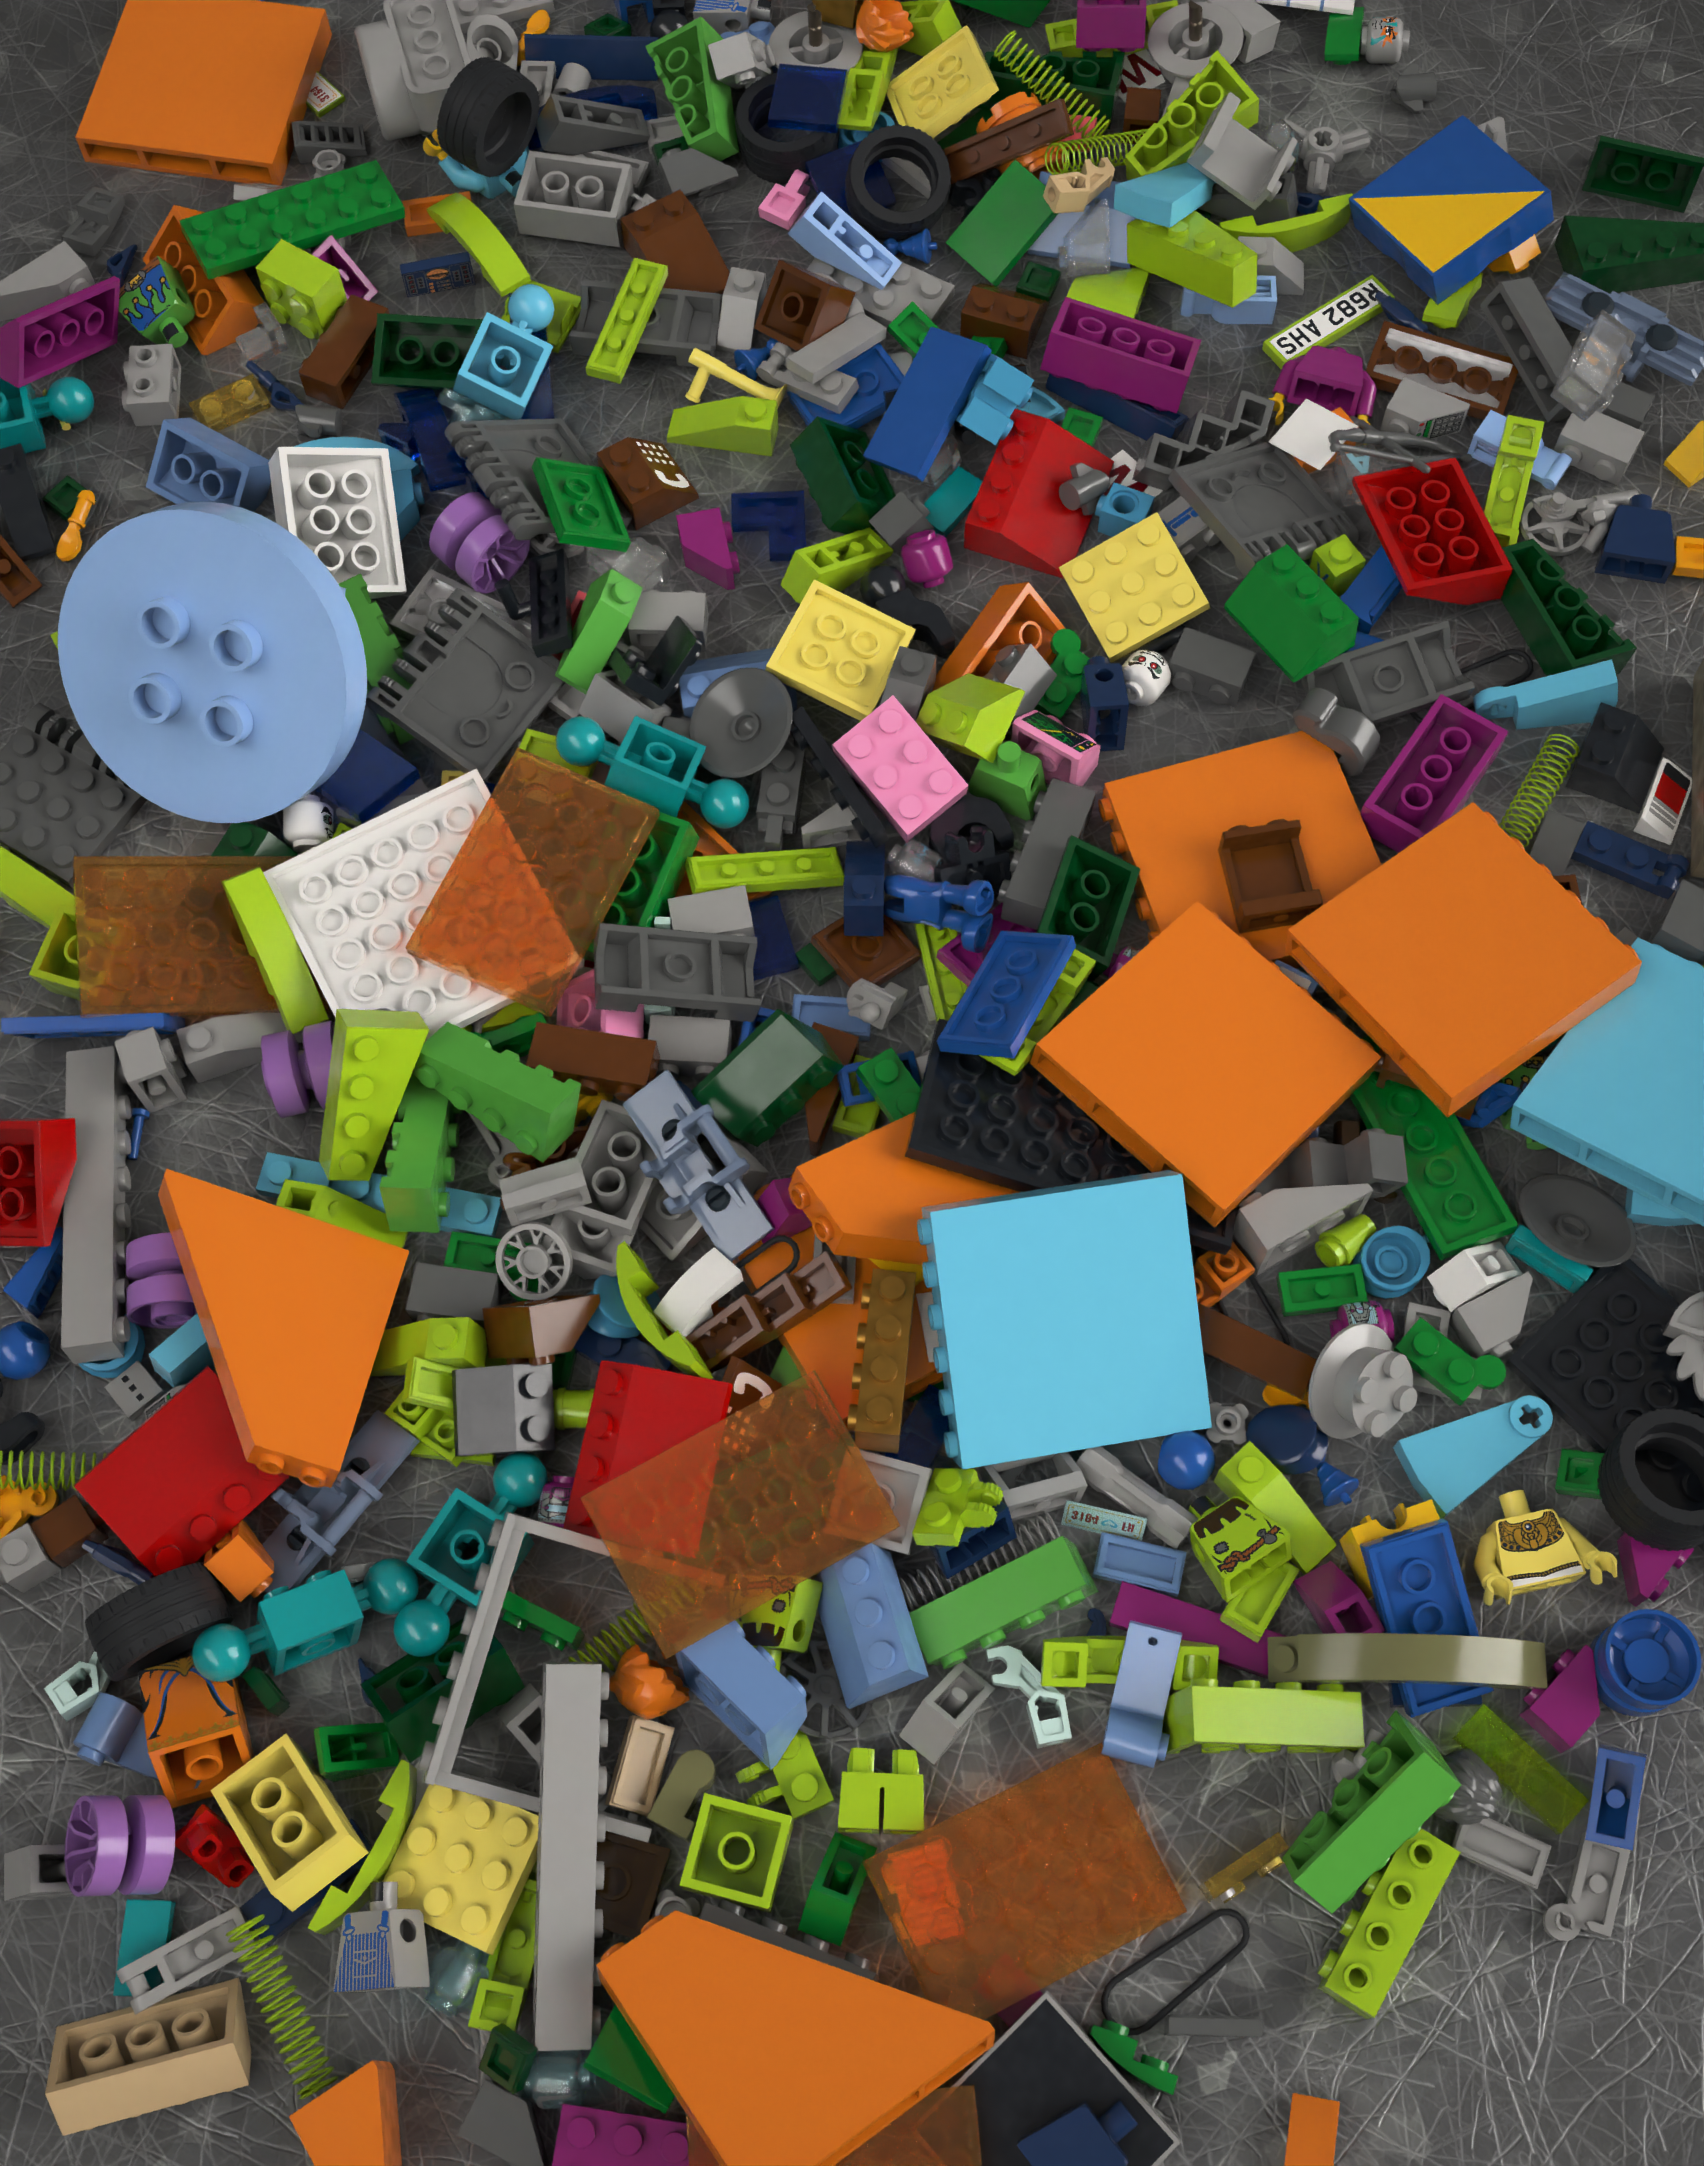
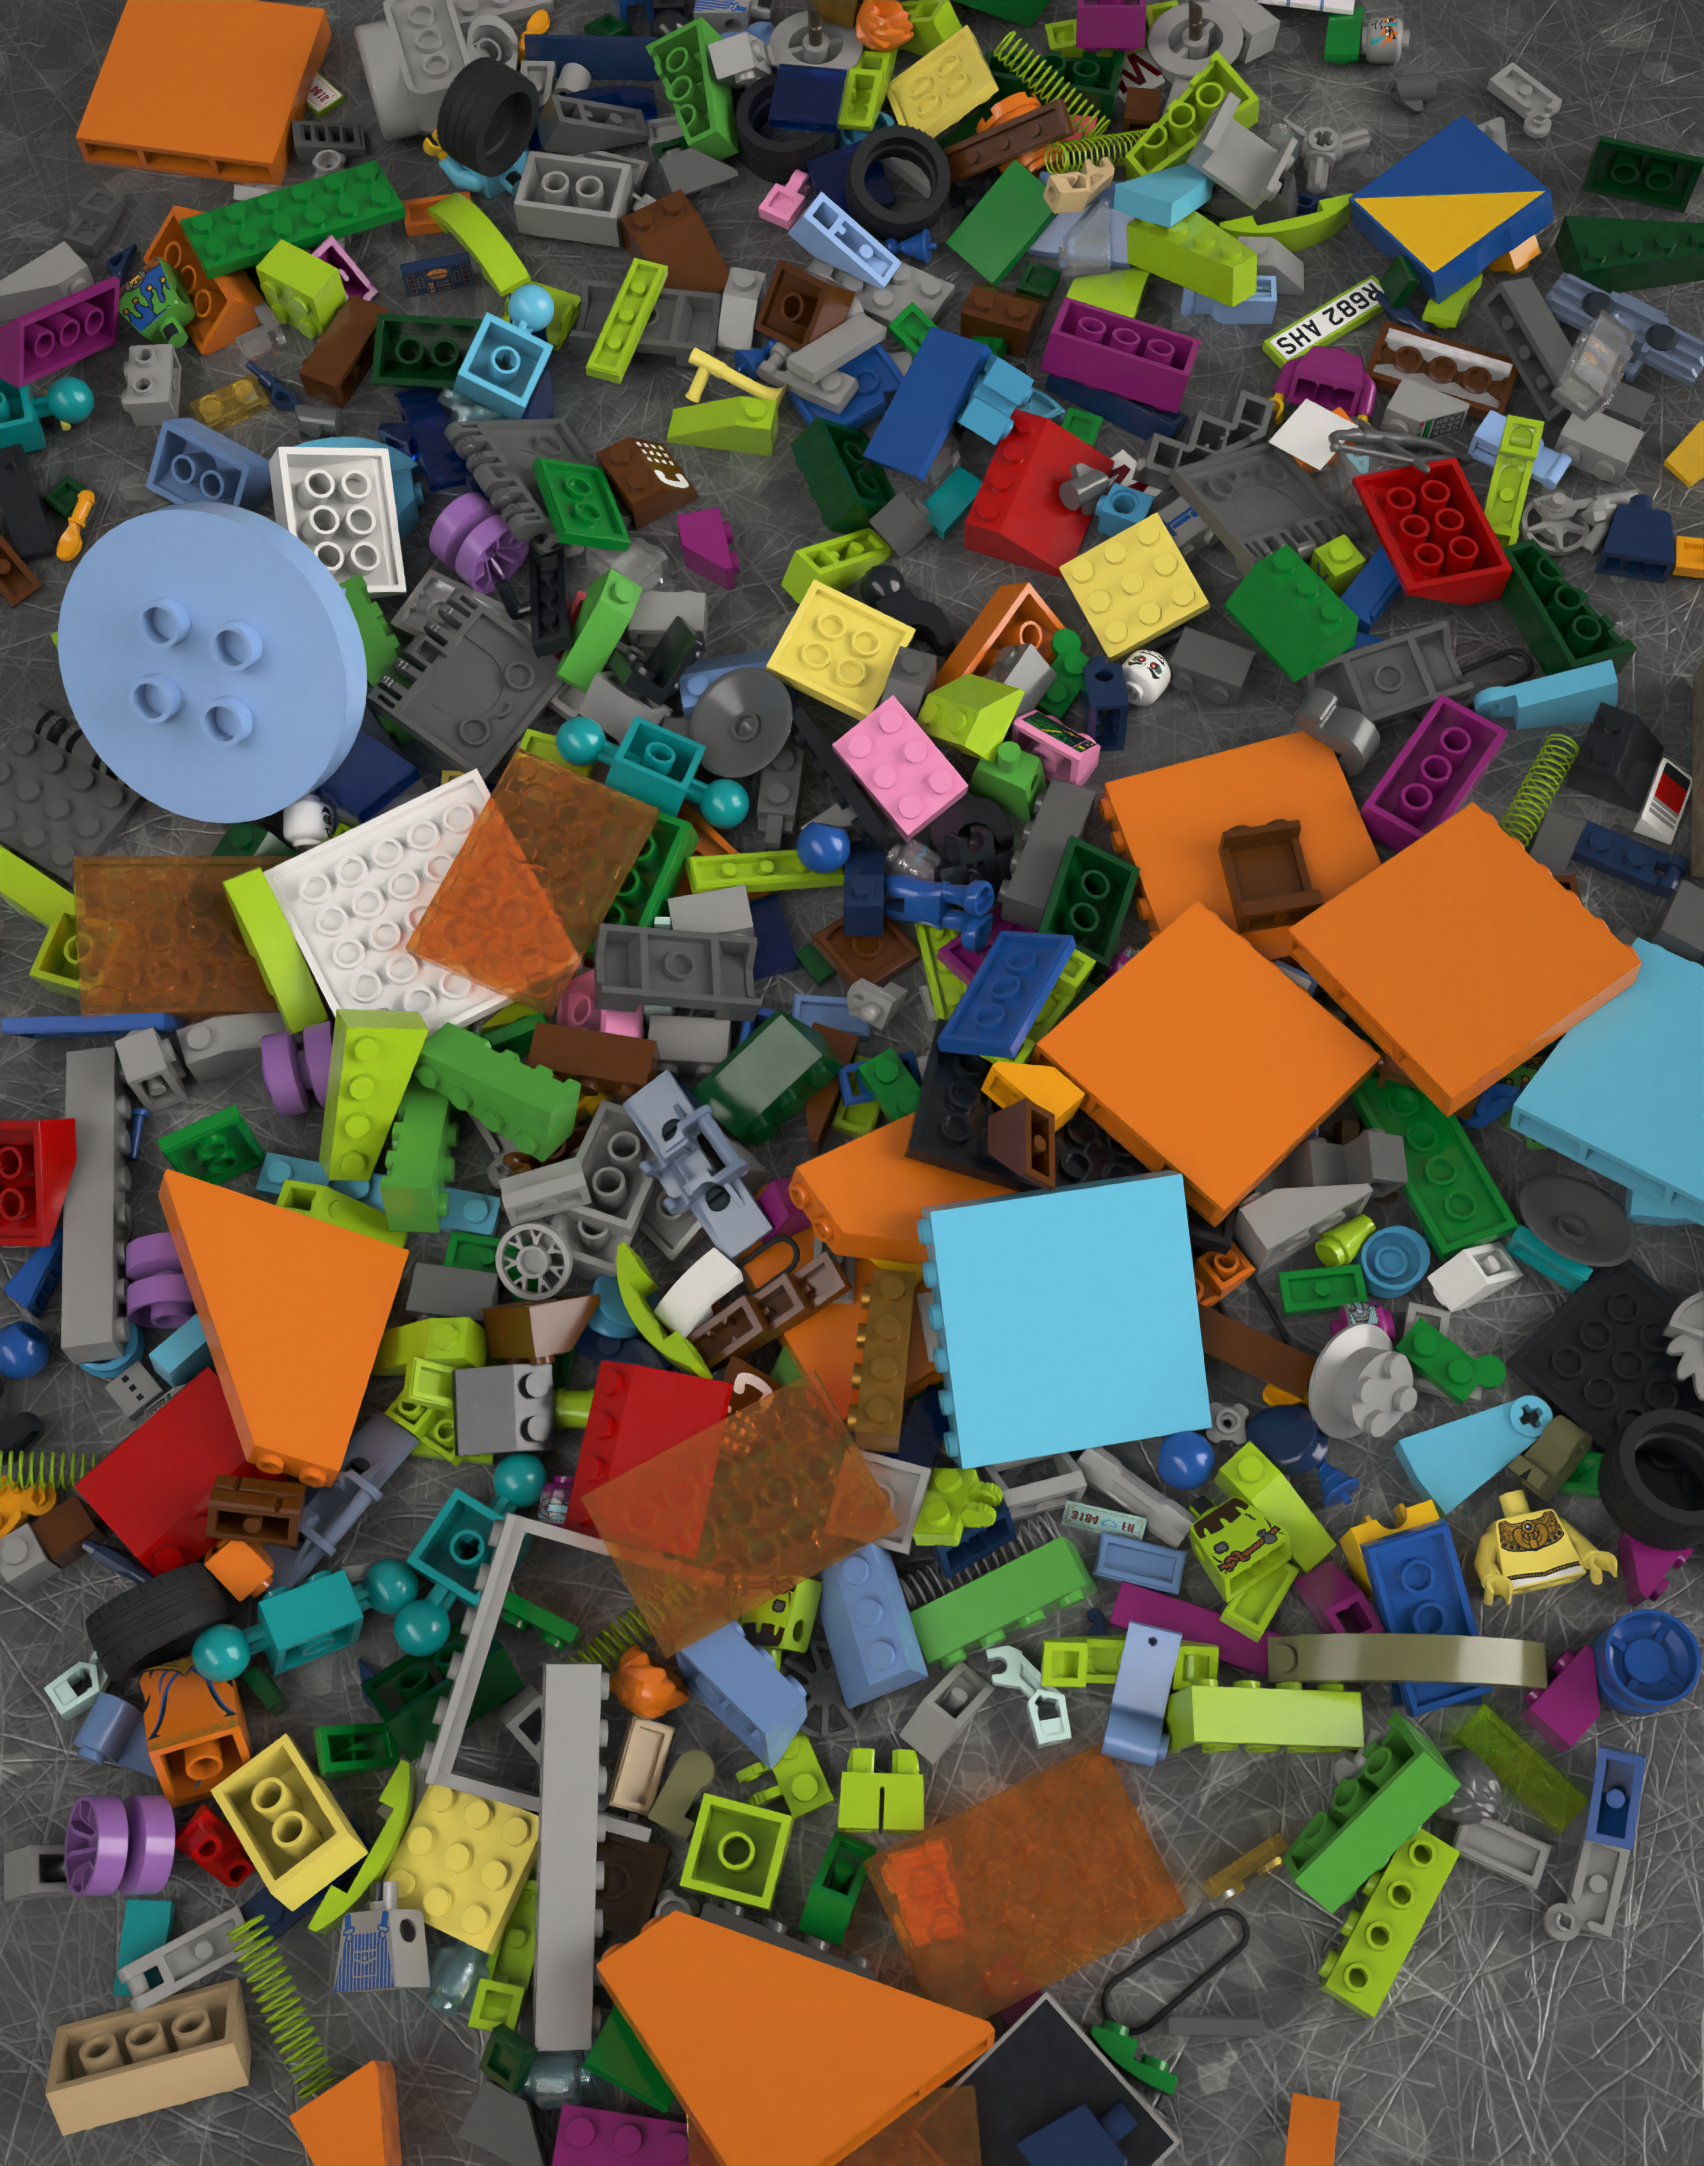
(214, 1147): none -> green tile
(255, 1510): none -> reddish brown brick
(776, 512): clear blue plate -> none
(823, 847): none -> blue piece
(926, 558): magenta head -> none
(1025, 1141): none -> reddish brown slope
(1040, 1084): none -> light orange slope
(1399, 281): none -> dark green tile
(1493, 1319): light grey slope -> none
(1526, 98): none -> light grey hinge
(1551, 1458): none -> olive leg

